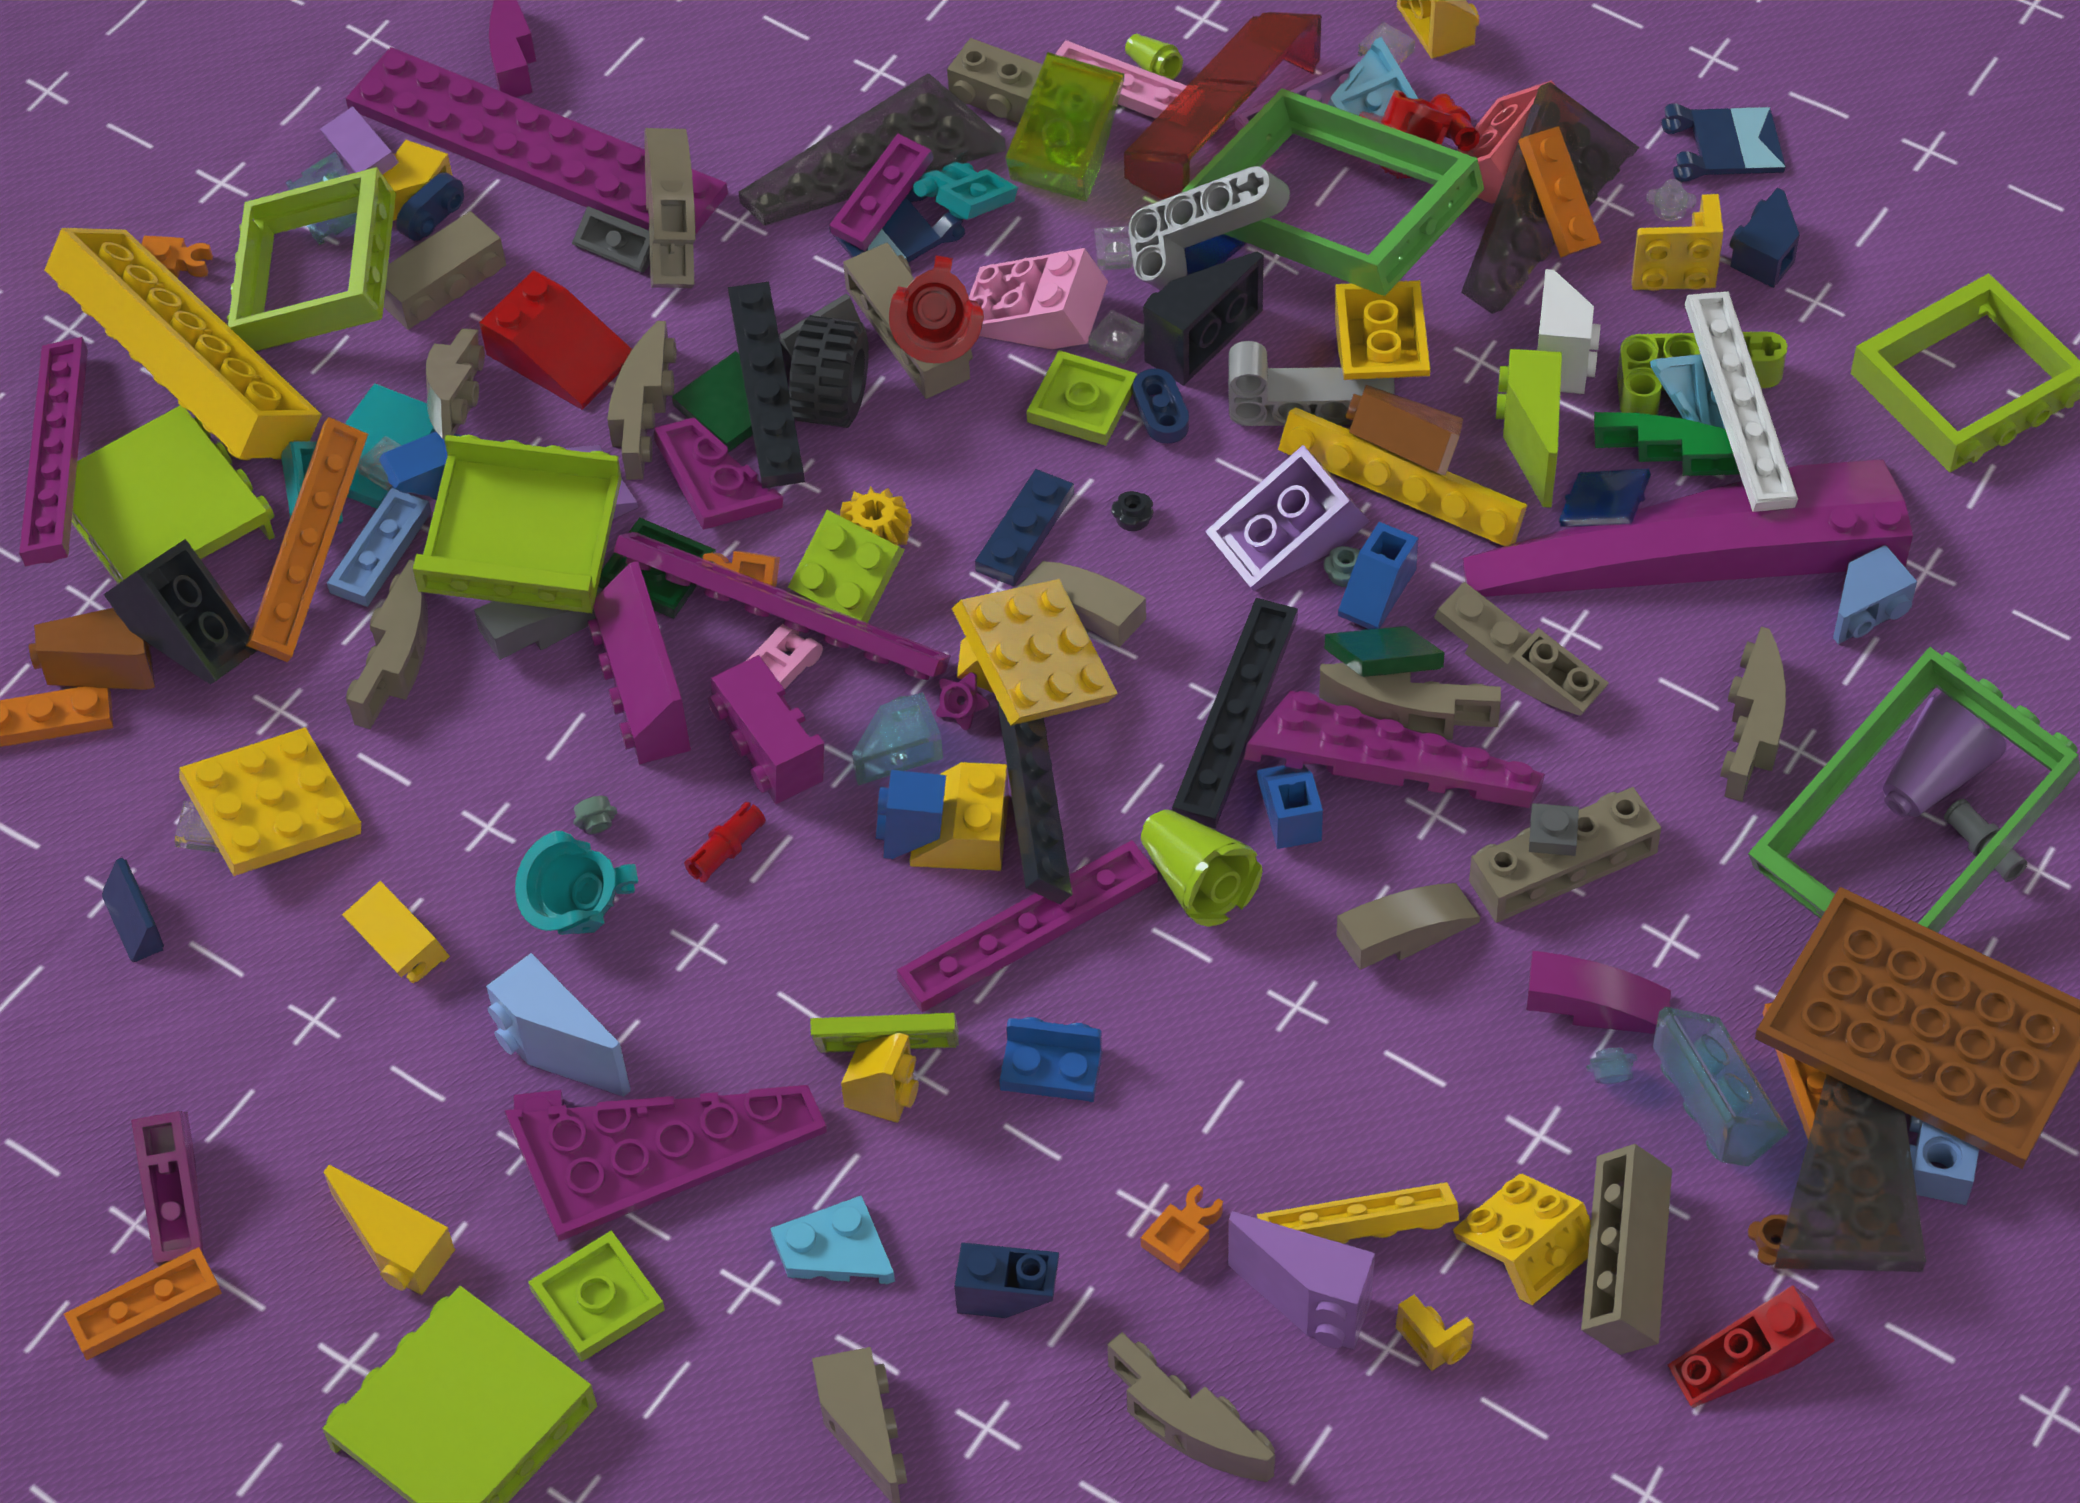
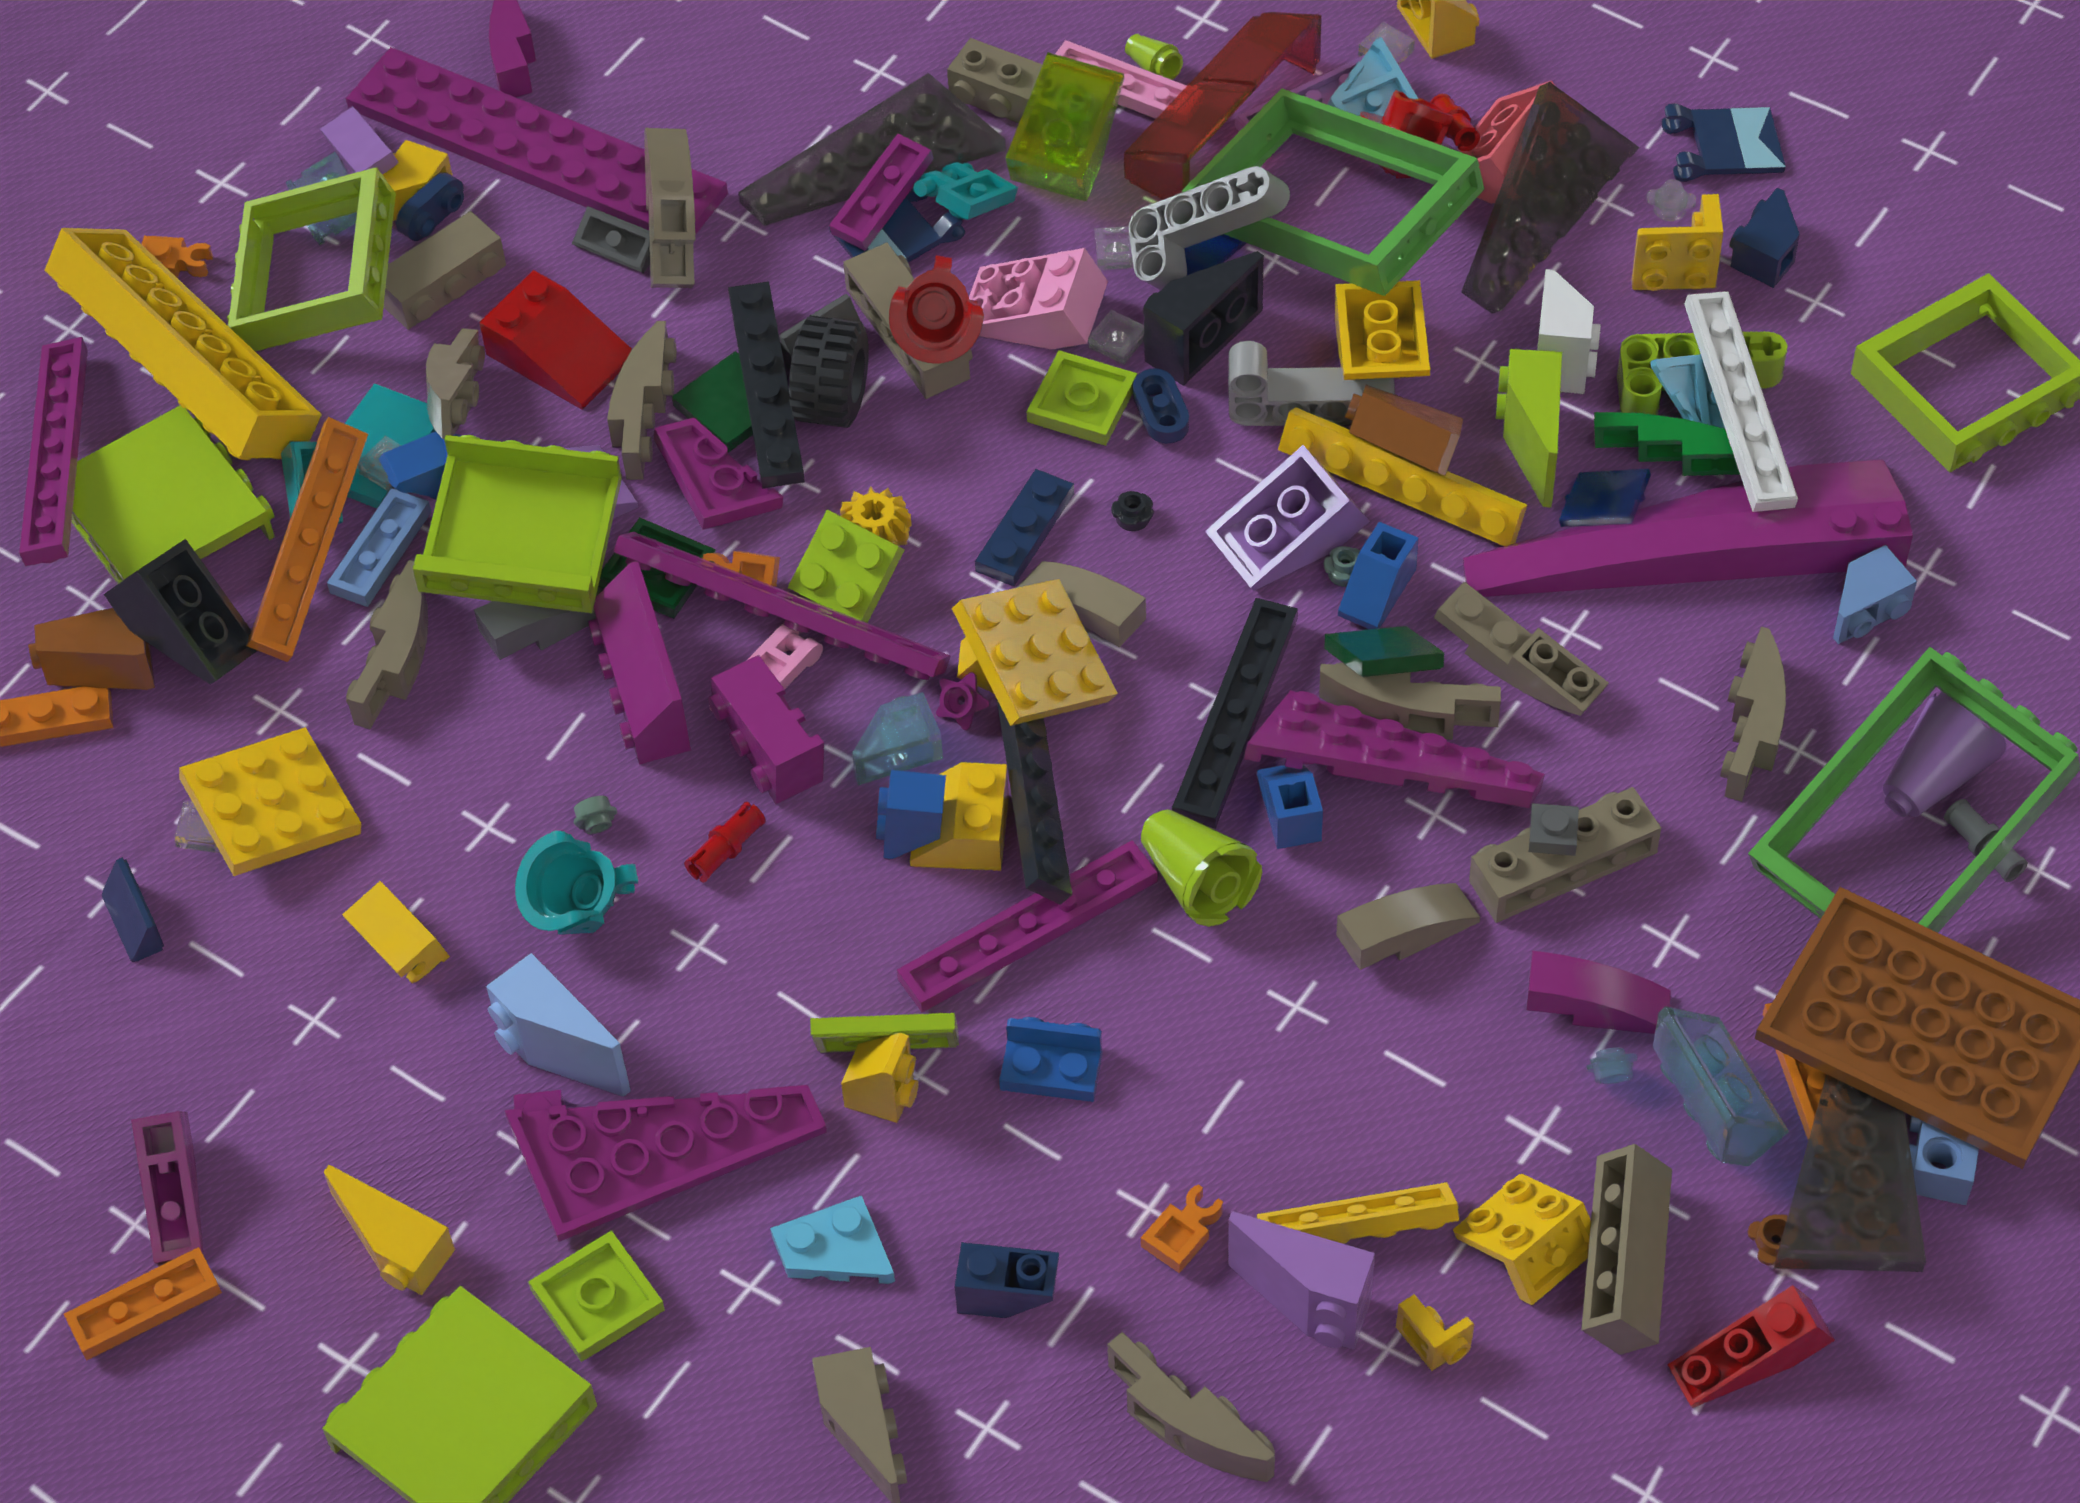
(1559, 191): orange plate -> none

